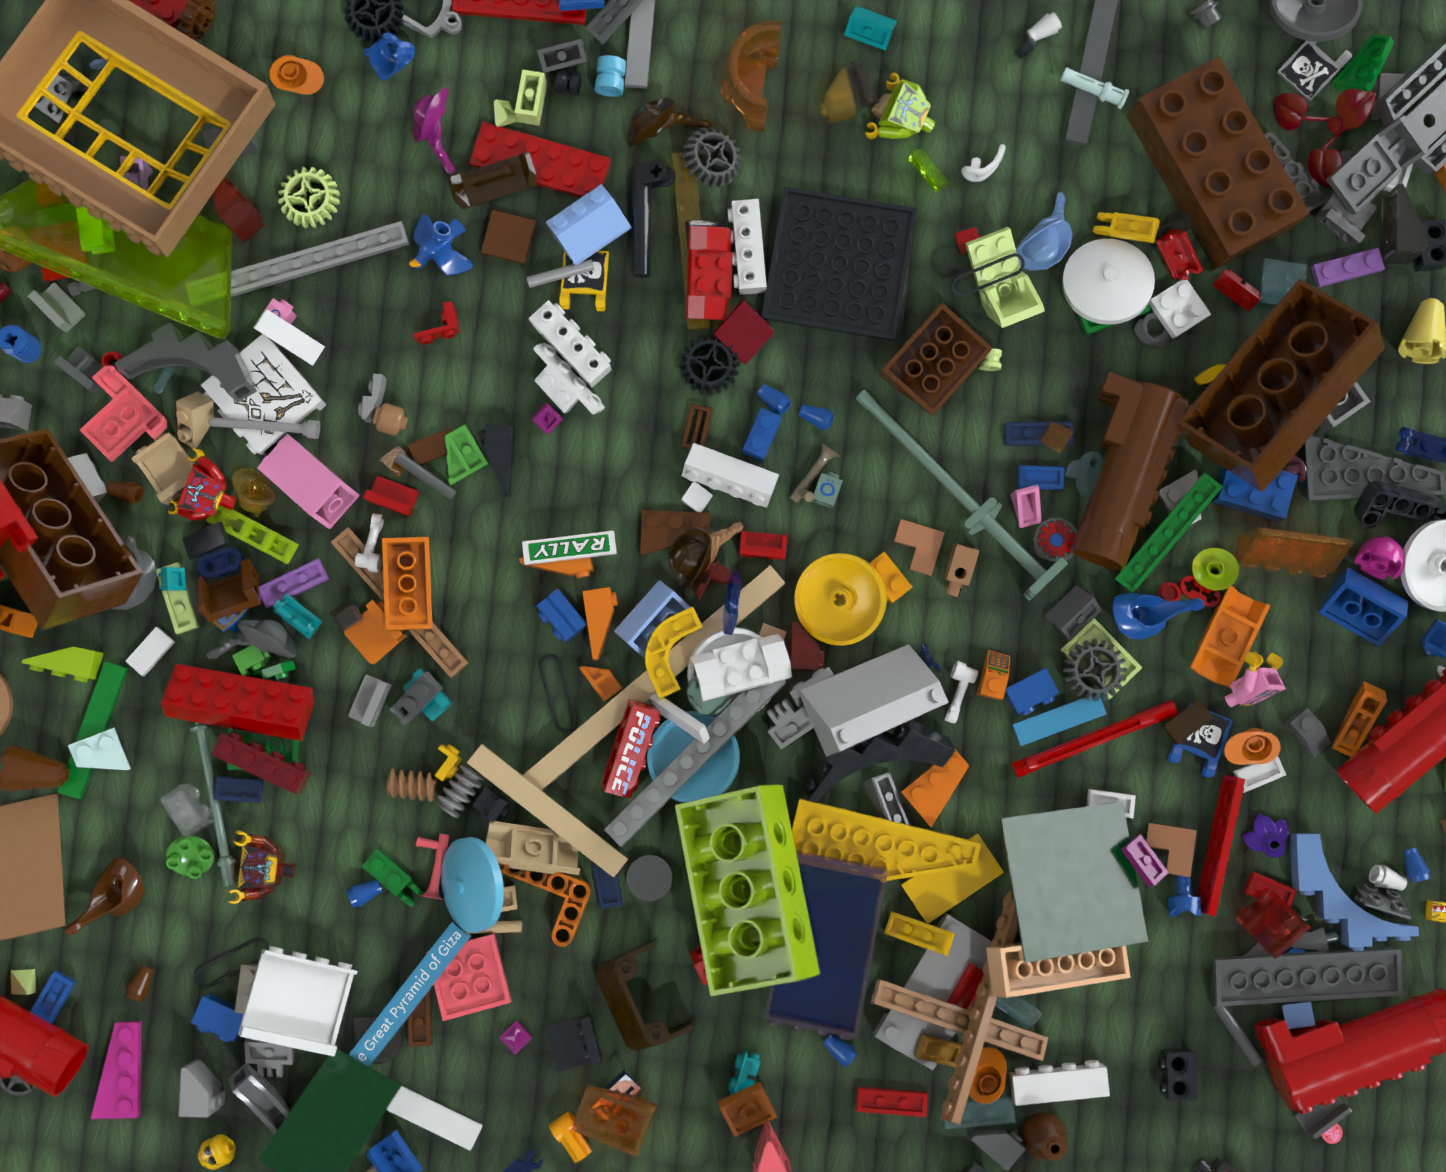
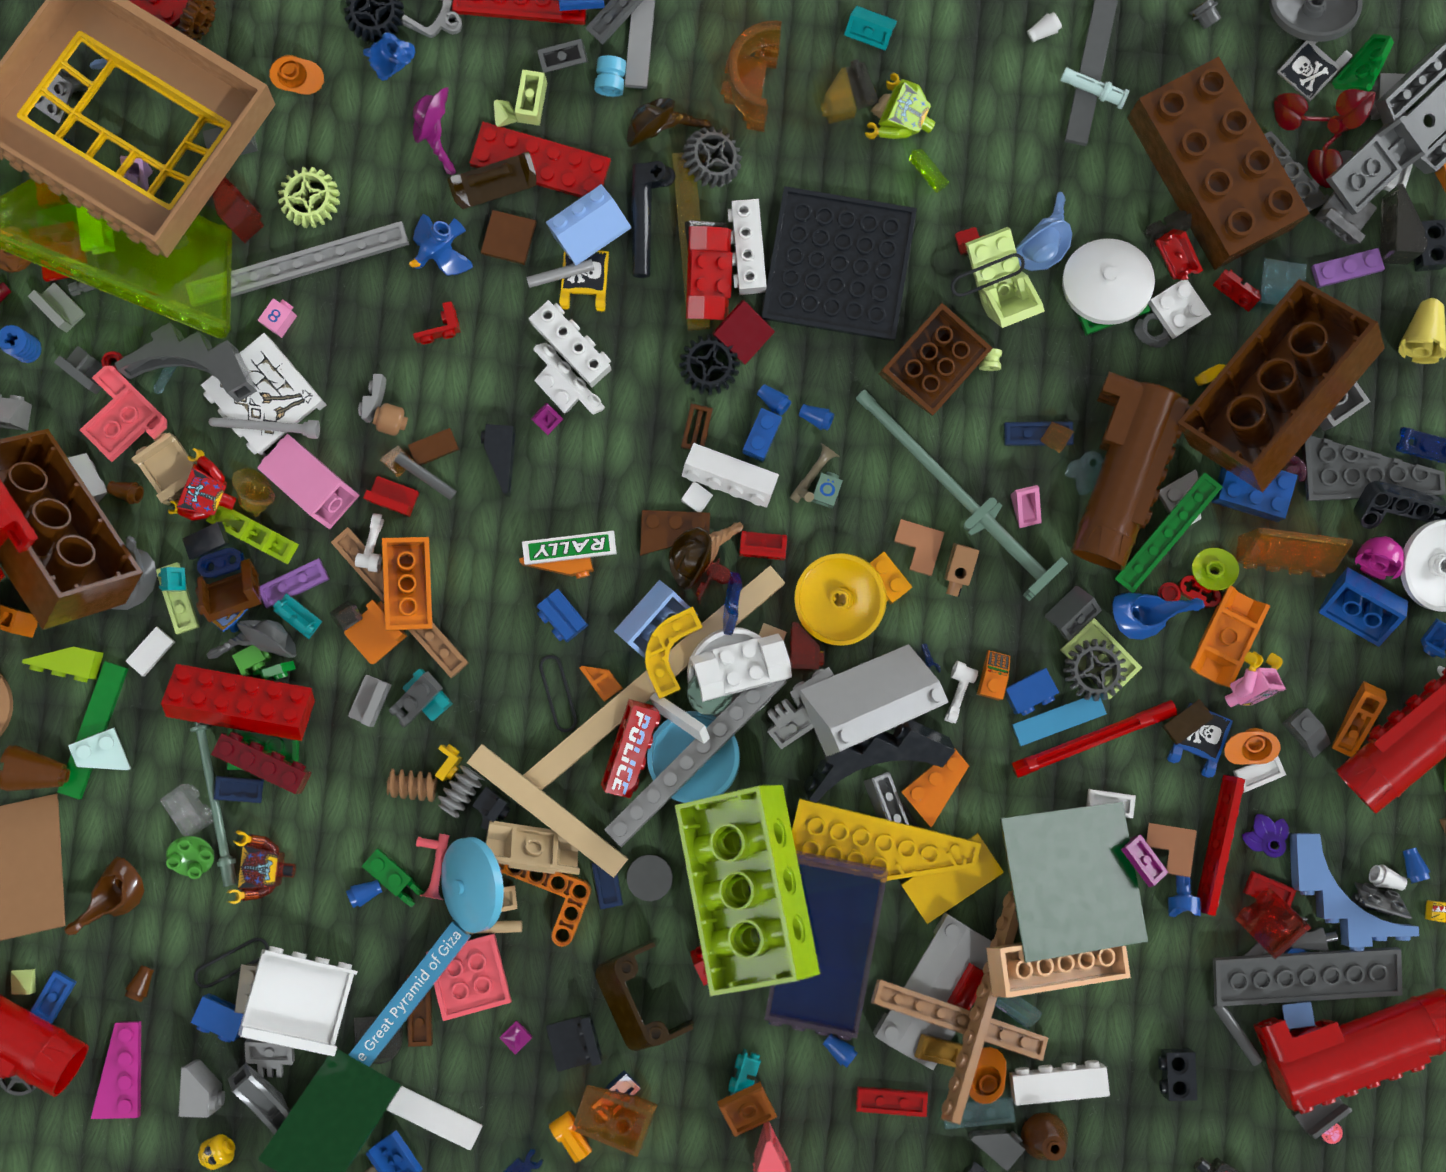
(193, 418): tan slope -> none
(288, 337): white tile -> none
(463, 454): bright green wing -> none
(568, 82): black wheel -> none
(599, 614): orange slope -> none
(919, 933): yellow tile -> none
(978, 174): white piece -> none
(1026, 48): black tile -> none
(1044, 476): blue tile -> none
(1054, 539): tile -> none
(1128, 226): yellow hinge -> none

